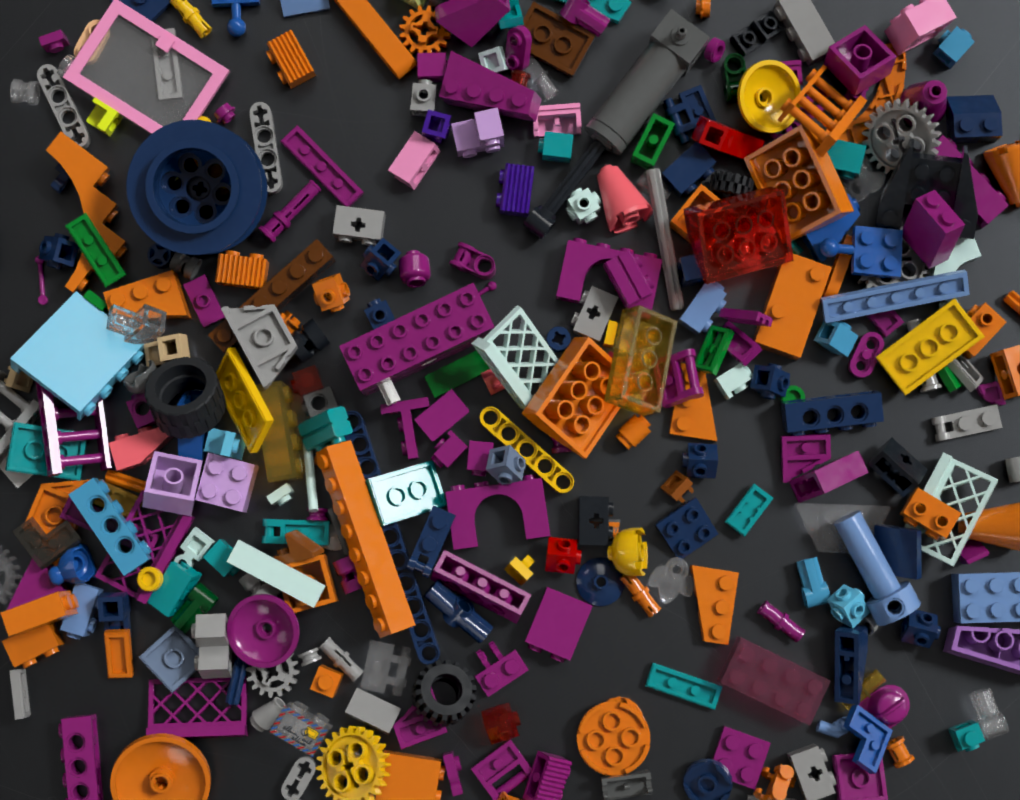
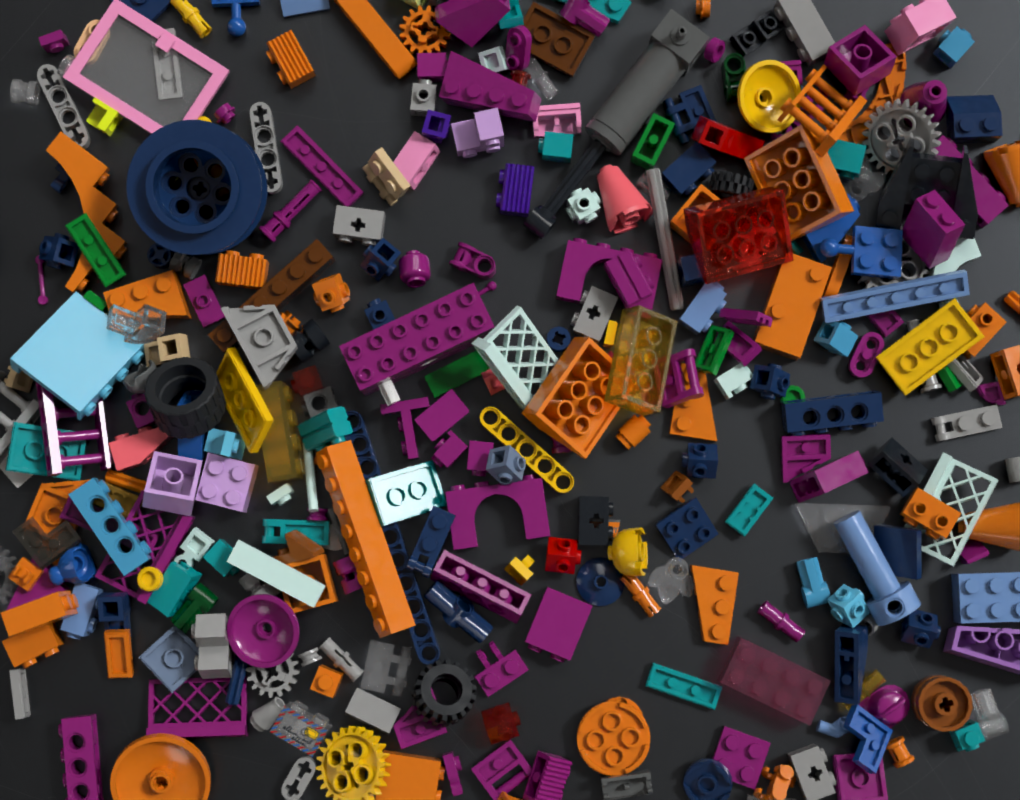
(26, 574): none -> orange tile
(386, 177): none -> tan plate
(956, 703): none -> dark orange wheel

